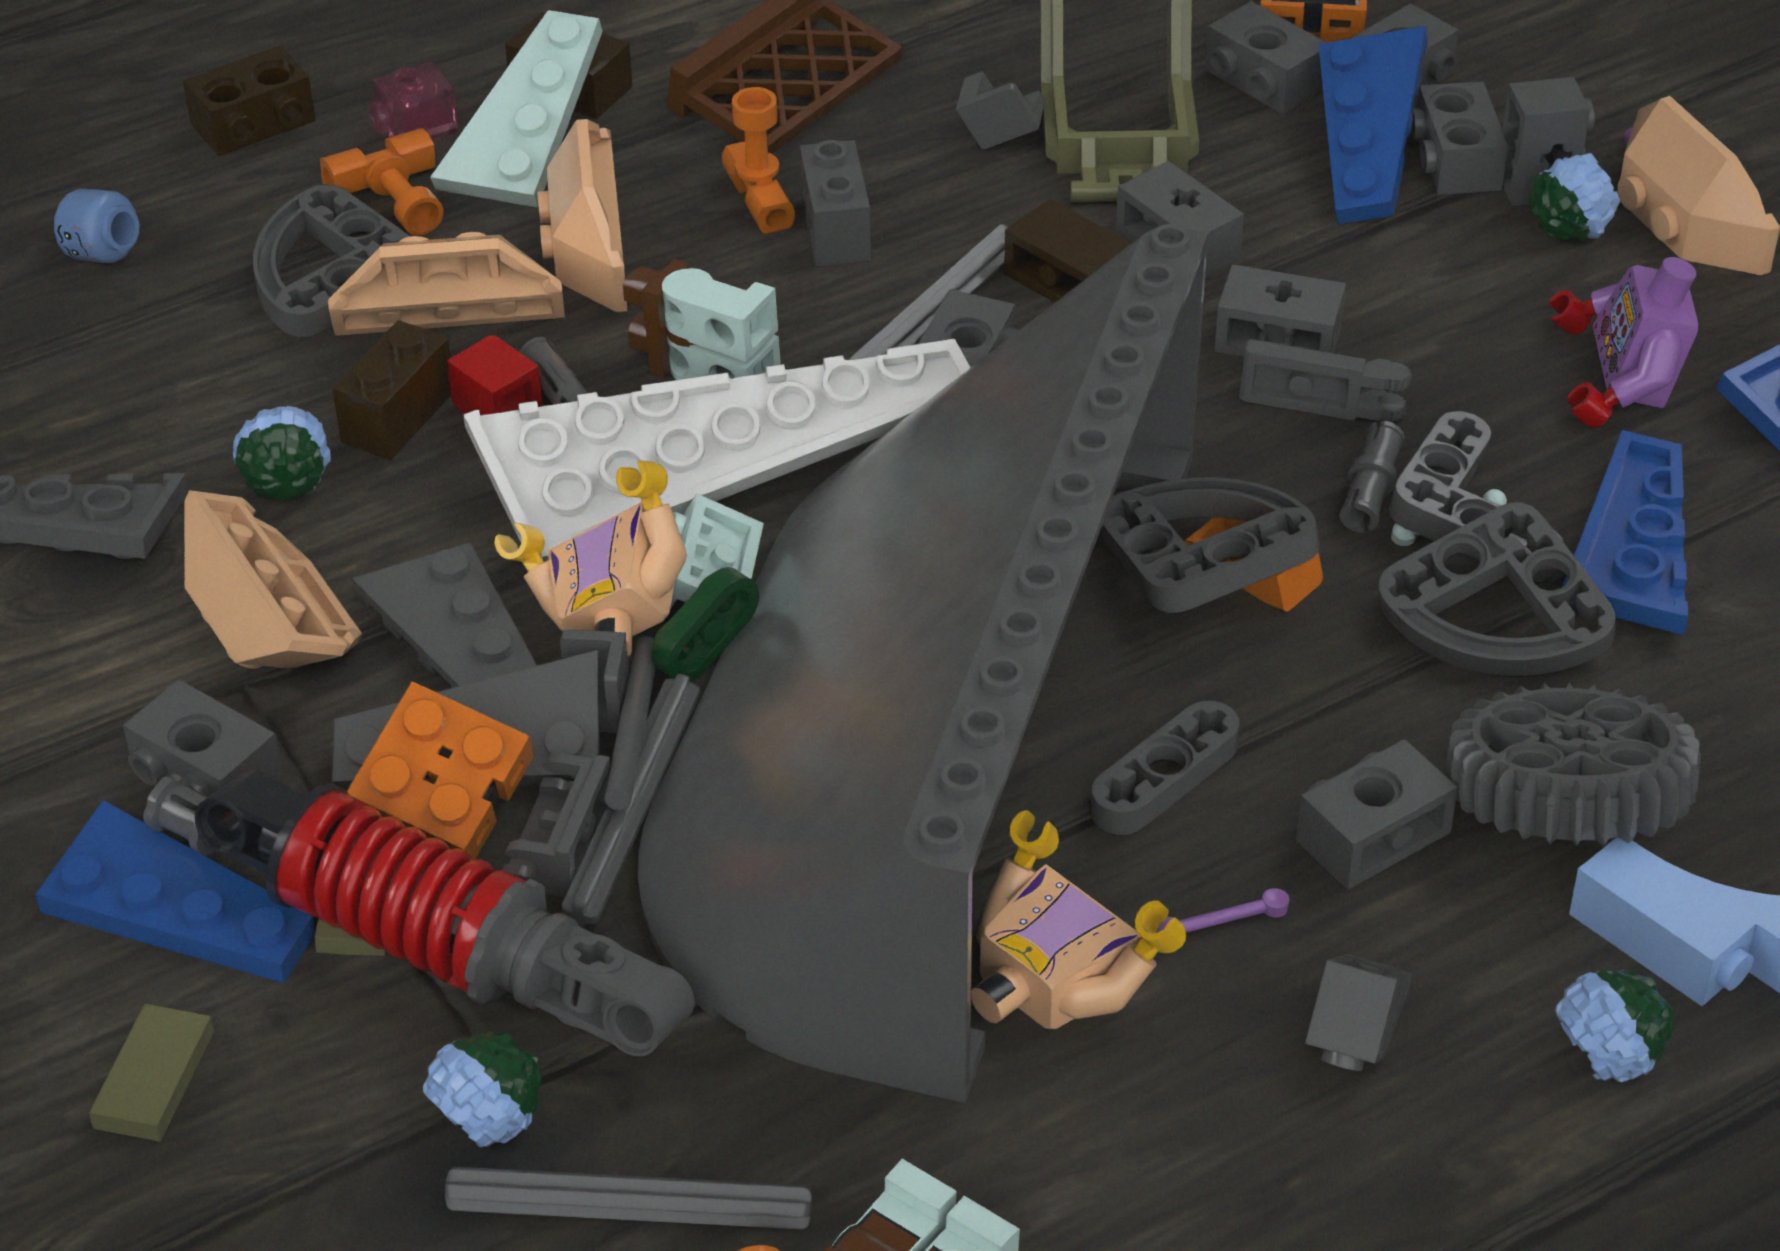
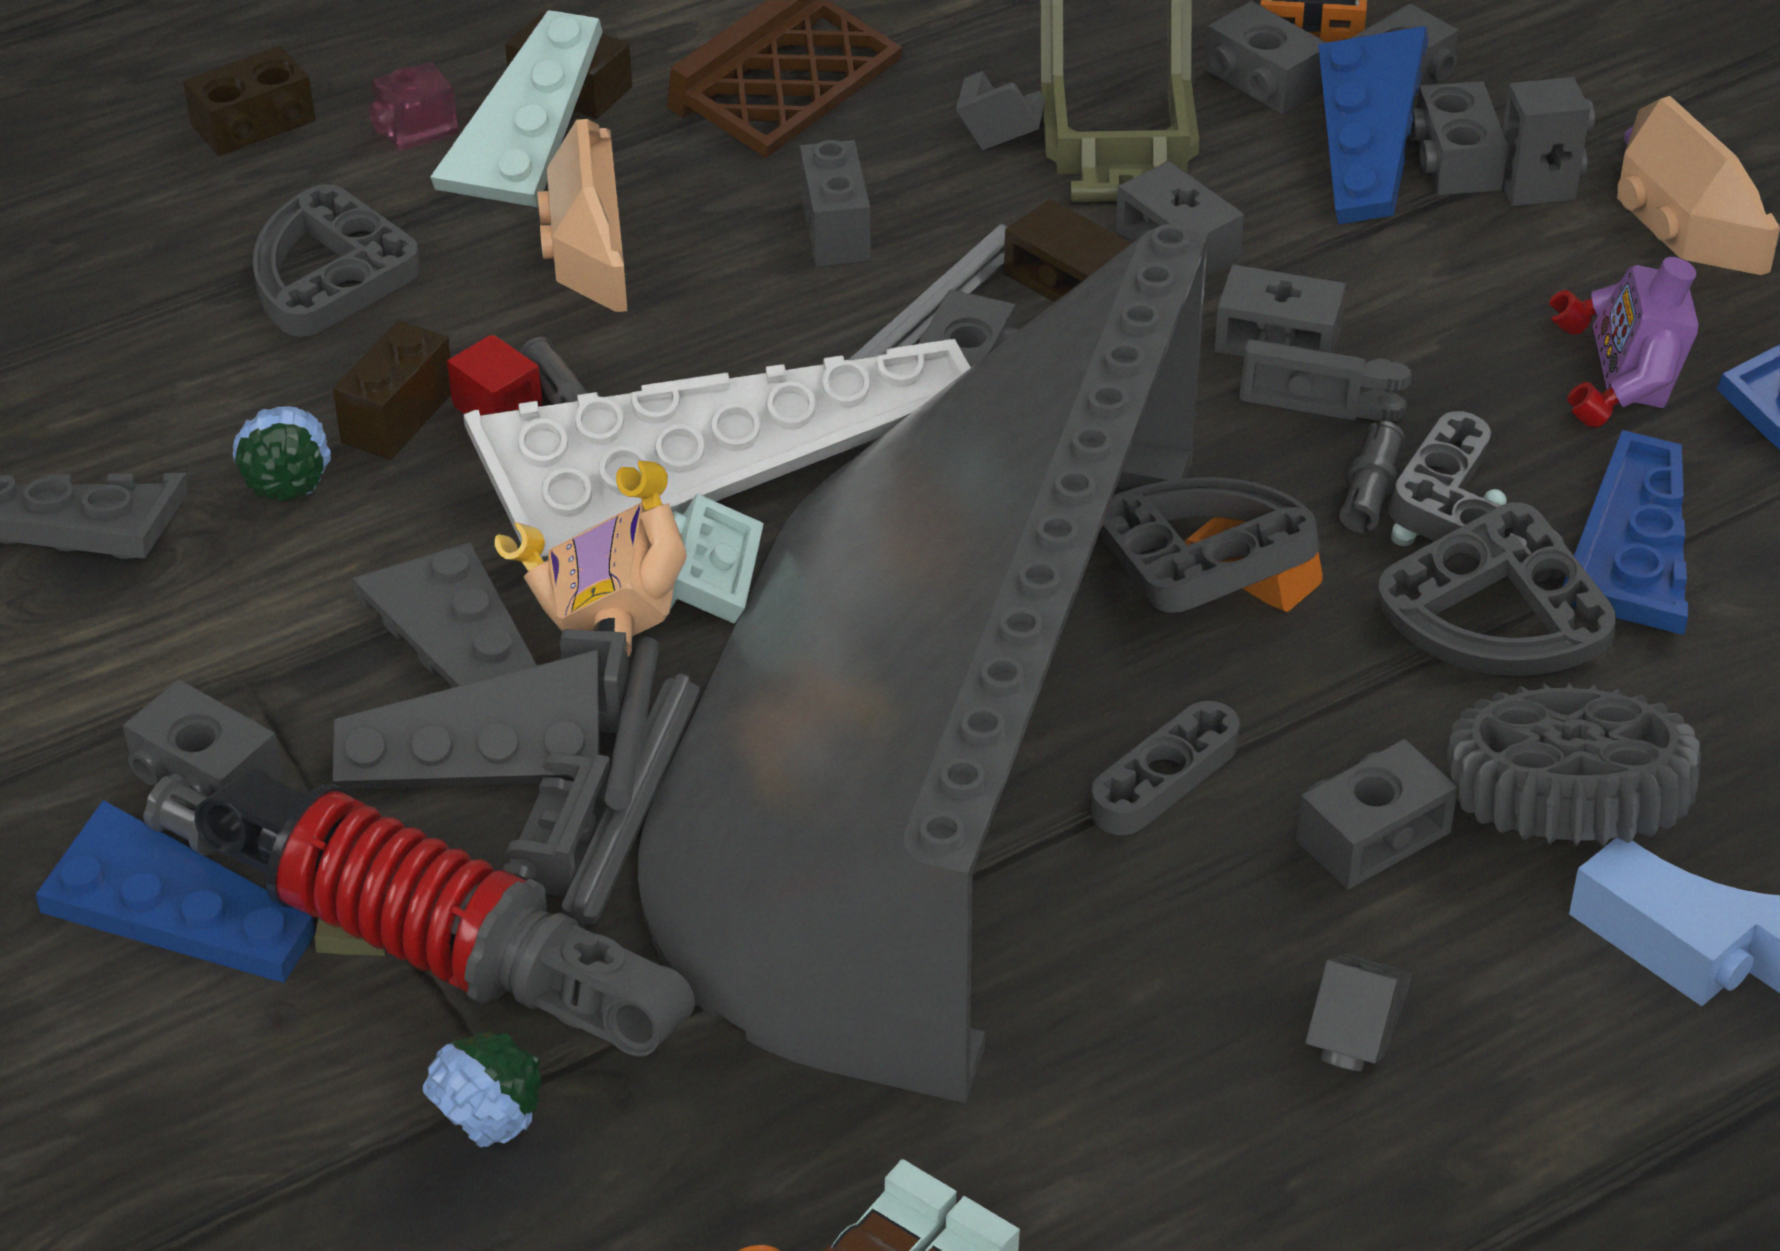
(96, 225): medium blue head -> none
(152, 1072): olive tile -> none
(259, 588): light nougat wedge -> none
(388, 174): orange bar -> none
(443, 768): orange piece -> none
(445, 285): light nougat wedge -> none
(628, 1198): dark grey axle -> none
(701, 324): light aqua hips -> none
(705, 624): dark green plate -> none
(751, 164): orange bar -> none
(1056, 946): light nougat torso -> none
(1273, 903): medium lavender hinge -> none
(1573, 199): piece -> none
(1617, 1022): light blue piece -> none

